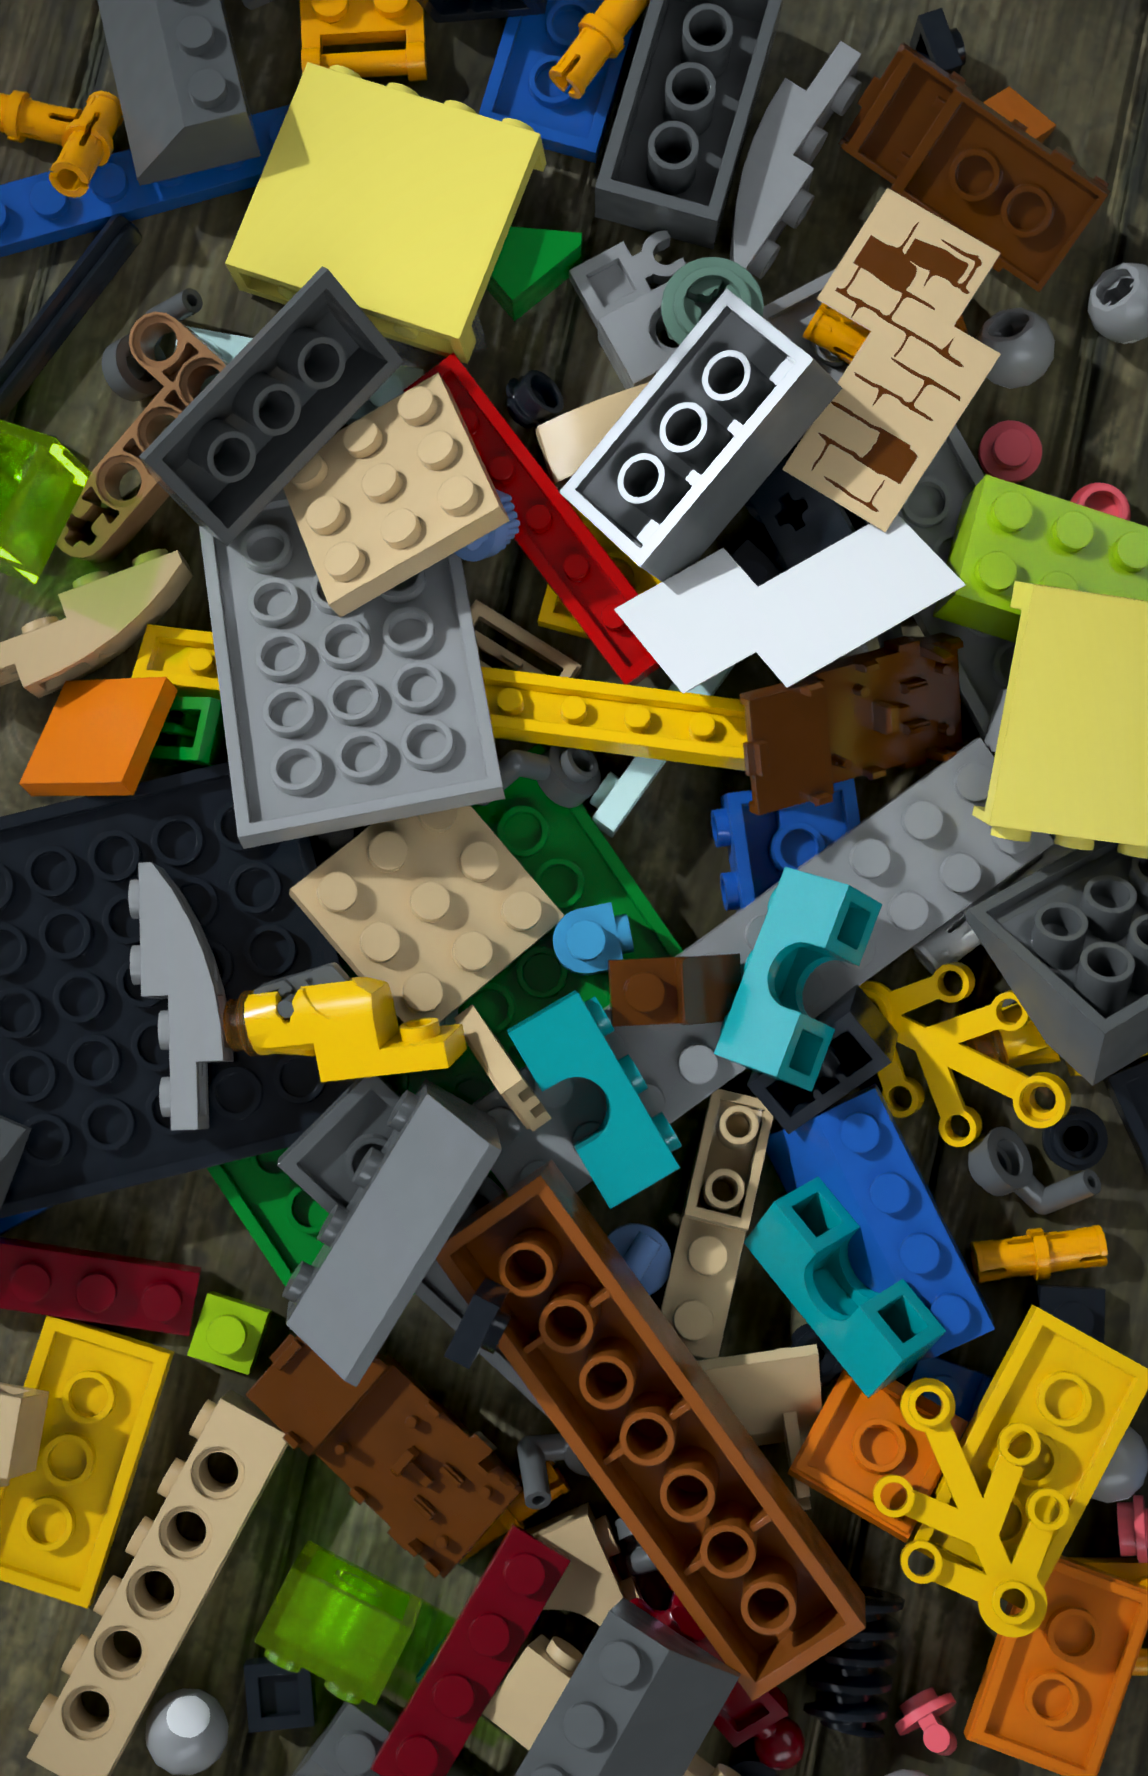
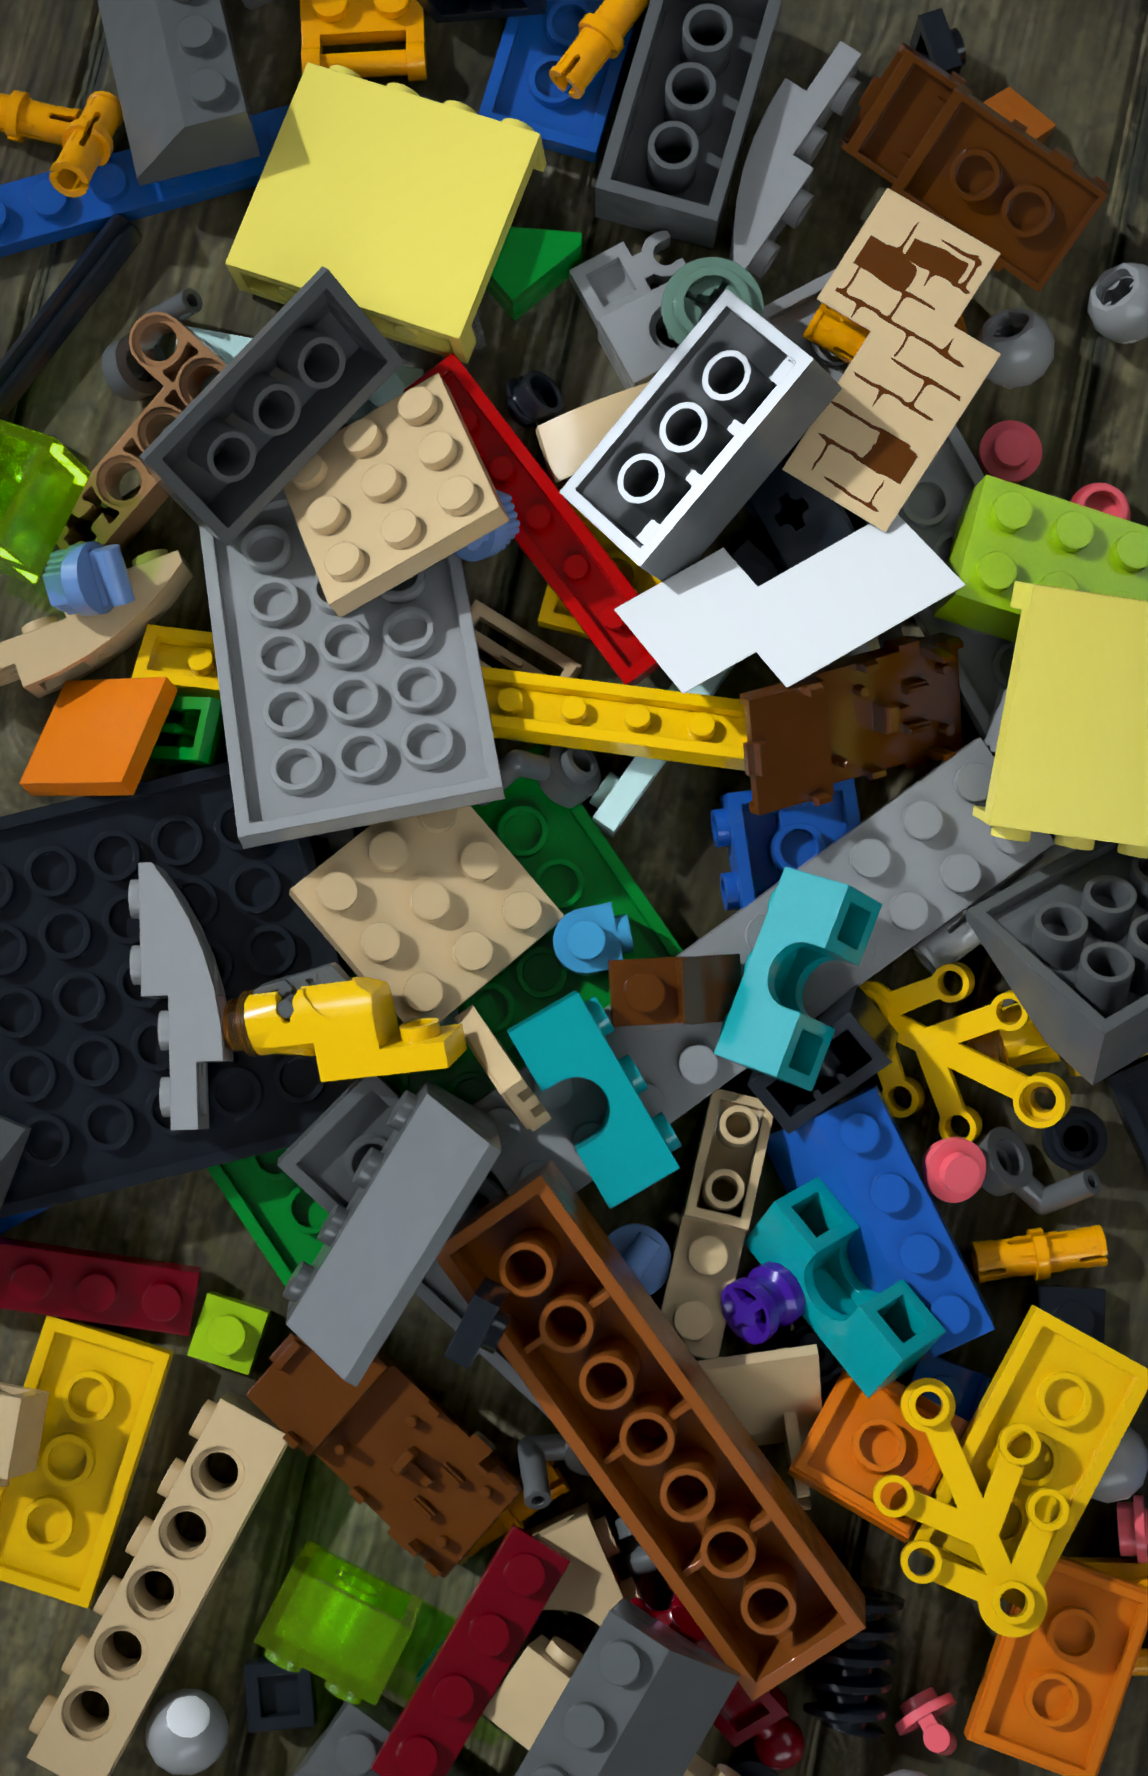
(87, 579): none -> medium blue piece
(762, 1302): none -> dark purple wheel
(953, 1169): none -> coral plate

